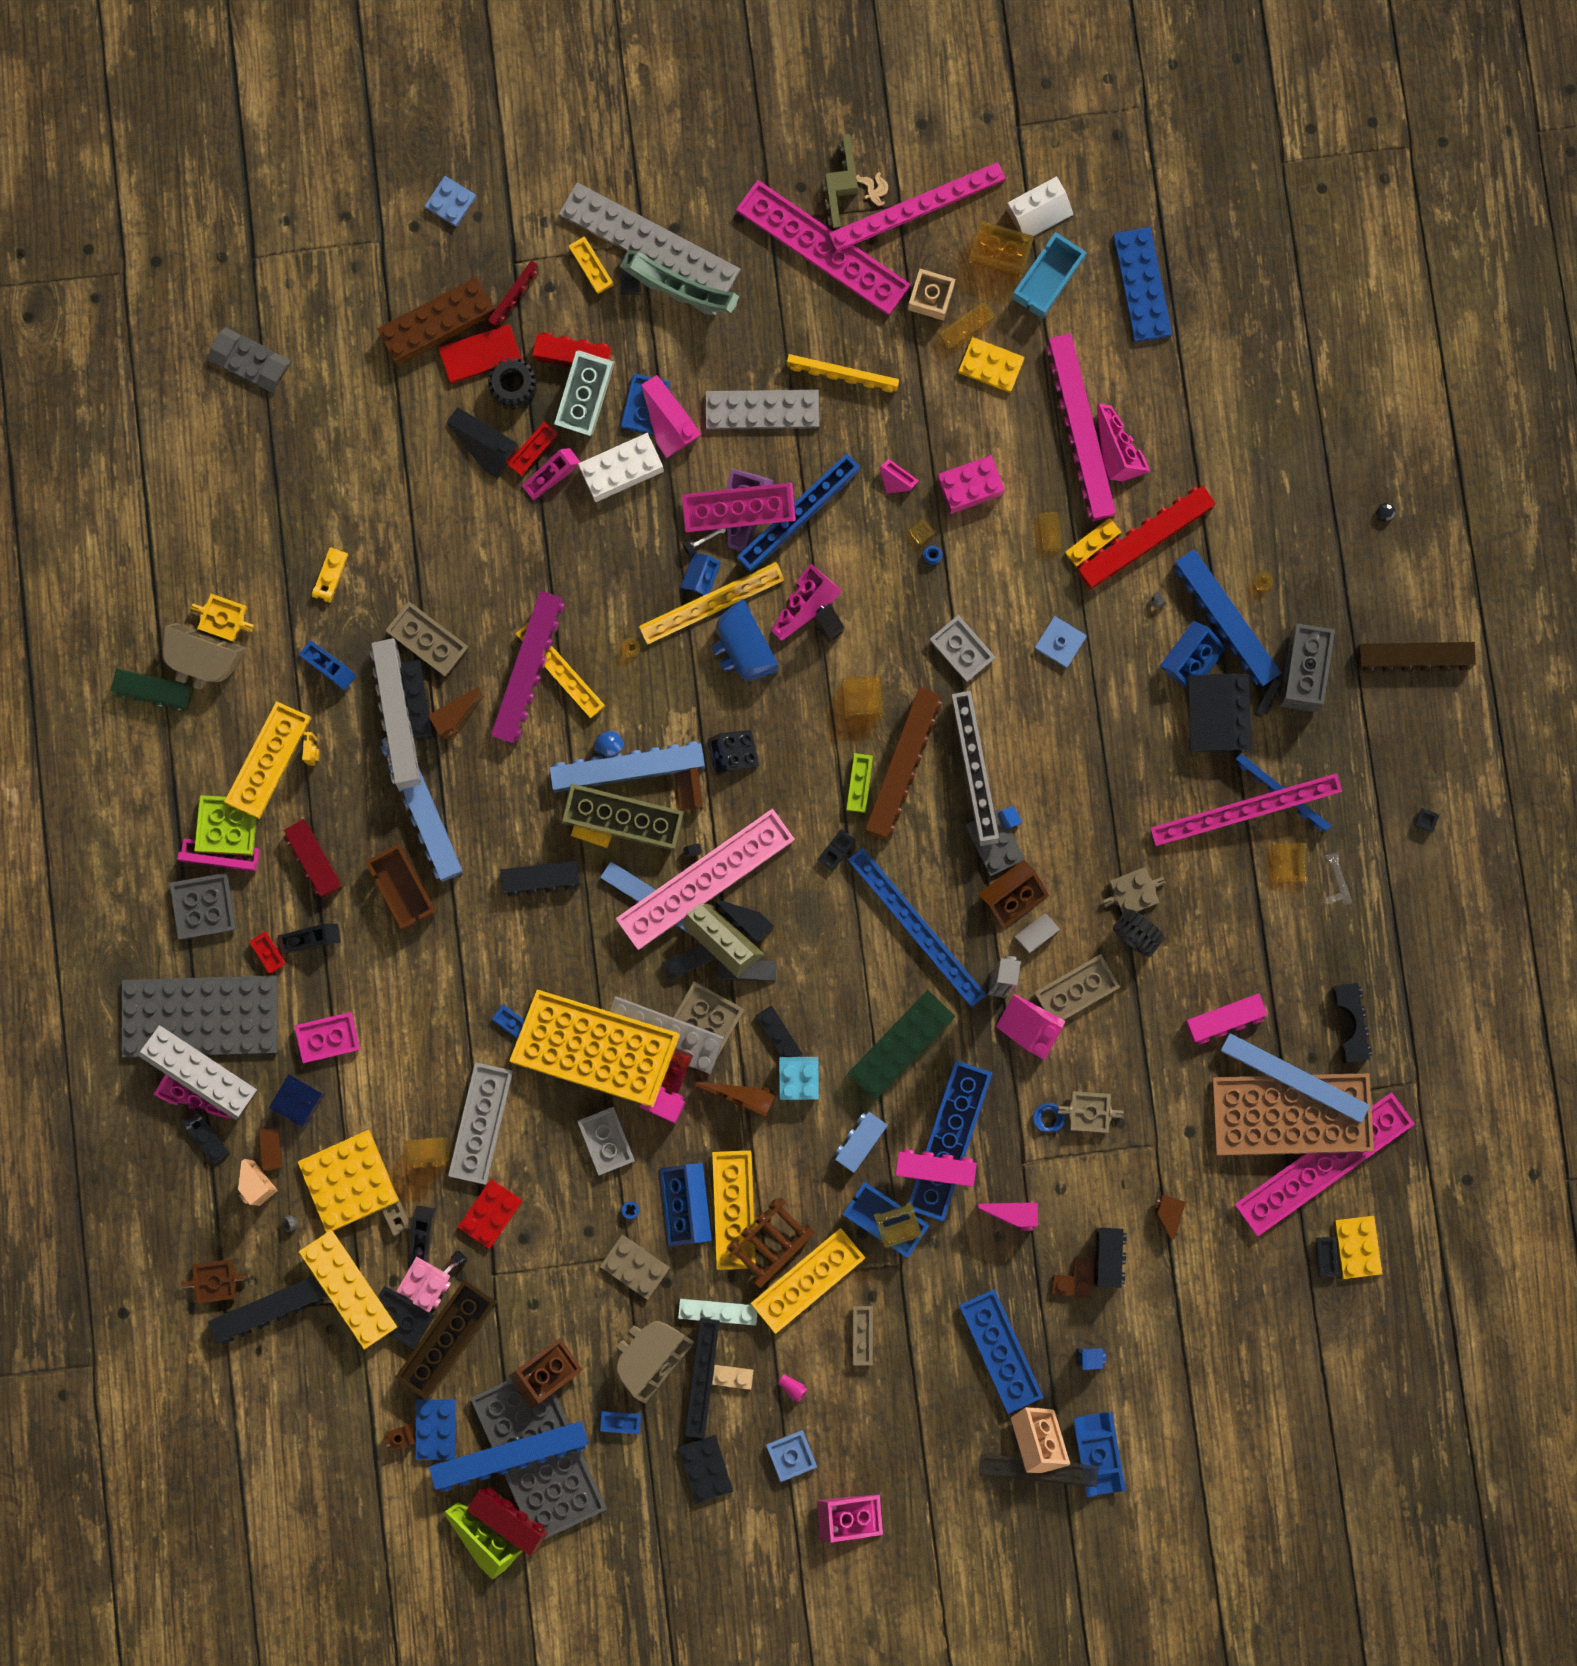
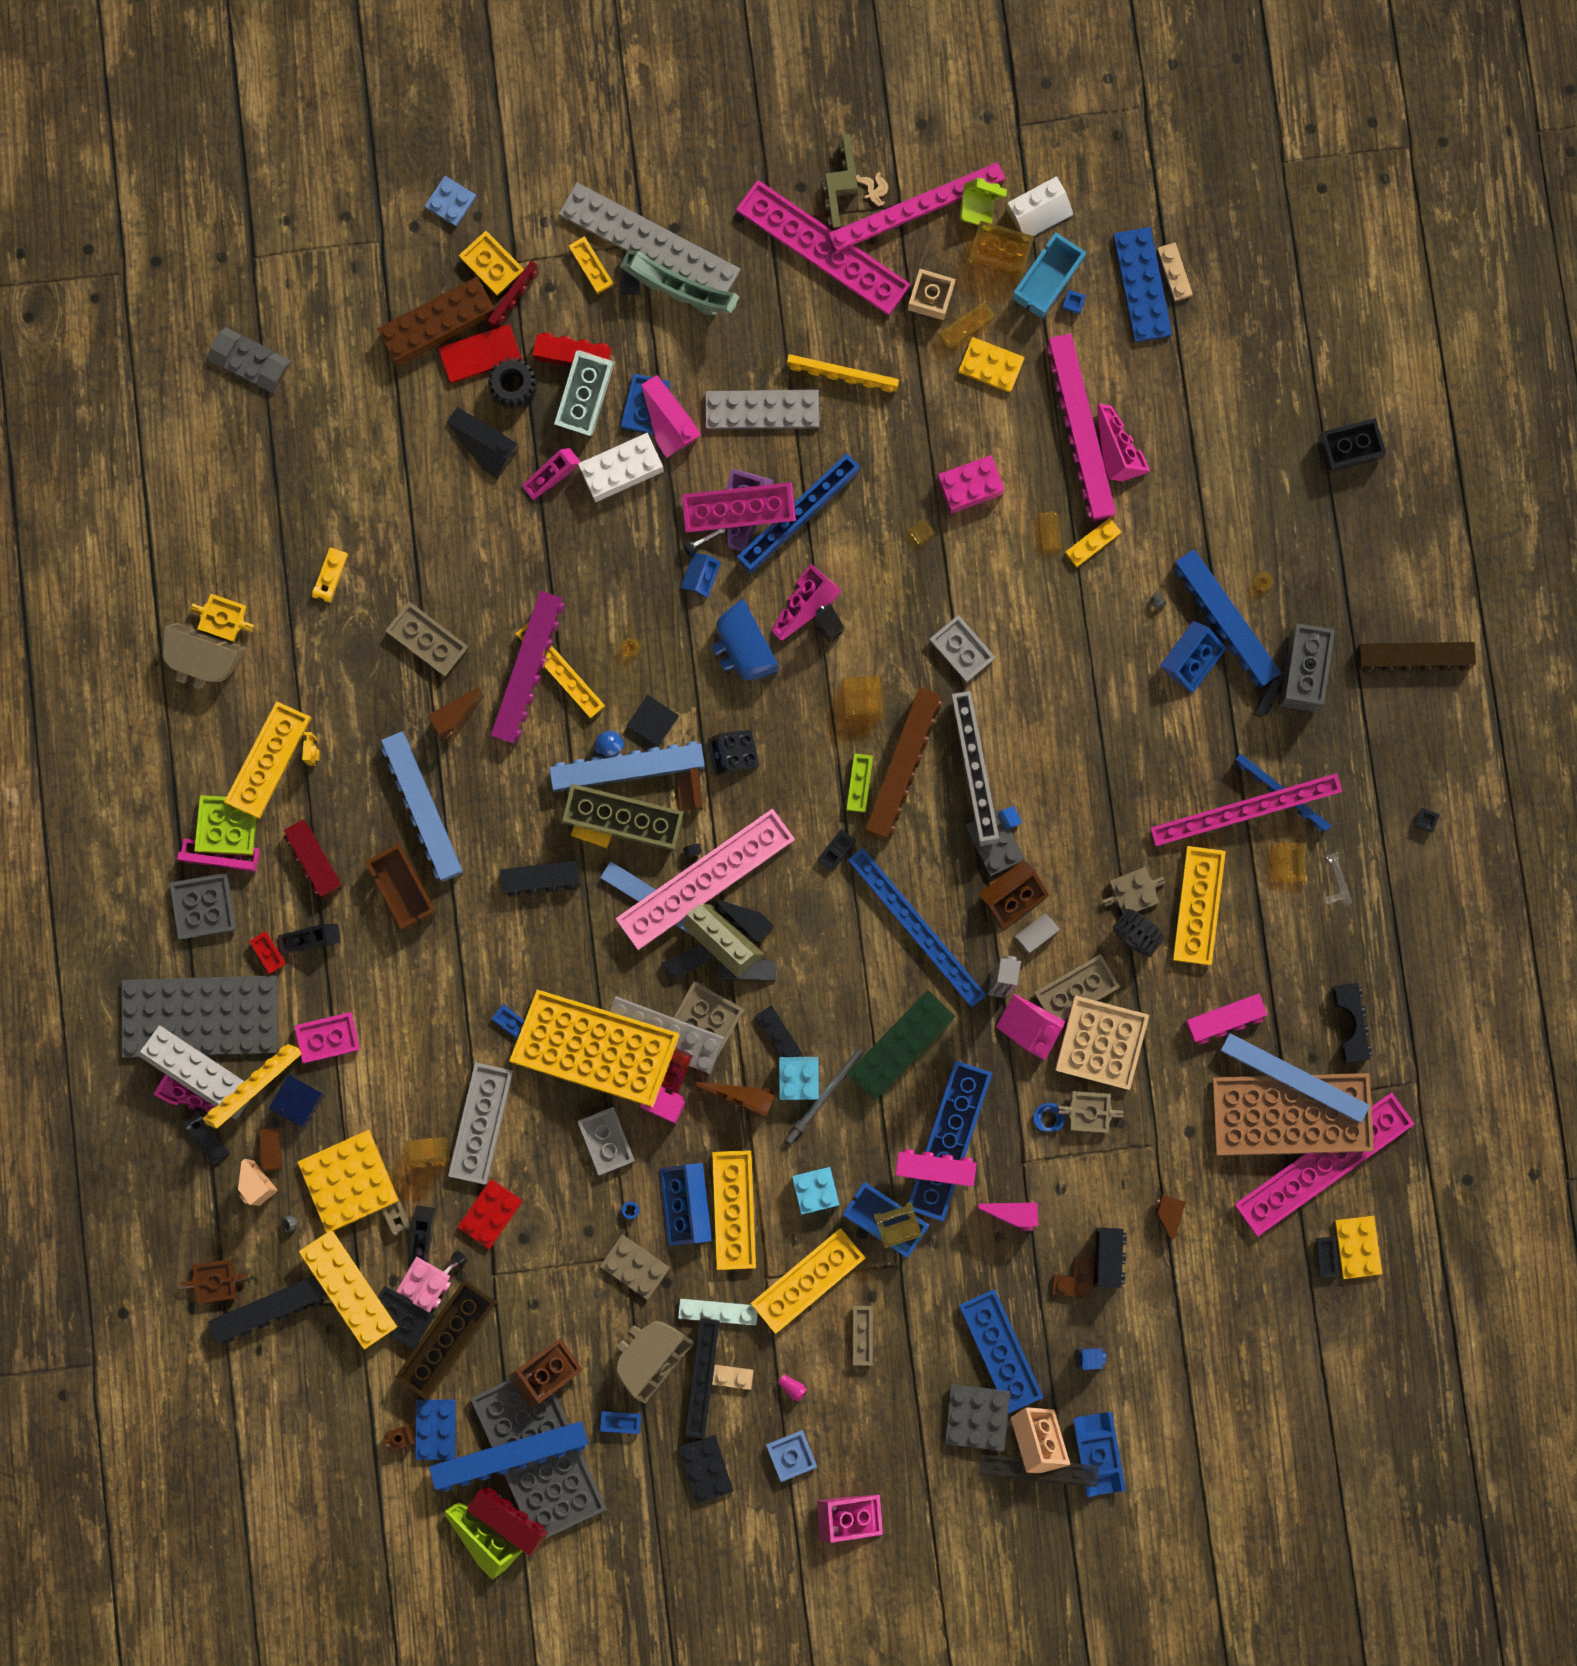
(152, 689): clear green brick -> none
(252, 1086): none -> yellow plate
(327, 665): blue slope -> none
(396, 714): light grey brick -> none
(417, 700): black arch -> none
(491, 263): none -> yellow plate
(532, 449): red plate -> none
(652, 721): none -> black tile
(711, 603): yellow plate -> none
(788, 1247): reddish brown fence -> none
(801, 1124): none -> flat silver bar
(815, 1190): none -> medium azure brick
(860, 1141): medium blue brick -> none
(896, 478): dark pink slope -> none
(932, 549): blue plate -> none
(978, 1417): none -> dark grey plate
(979, 201): none -> lime bracket
(1060, 642): medium blue plate -> none
(1074, 302): none -> blue plate
(1101, 1042): none -> tan plate
(1146, 537): red brick -> none
(1174, 272): none -> tan plate
(1199, 905): none -> yellow plate
(1219, 713): black slope -> none
(1351, 445): none -> black brick
(1385, 512): black tile -> none

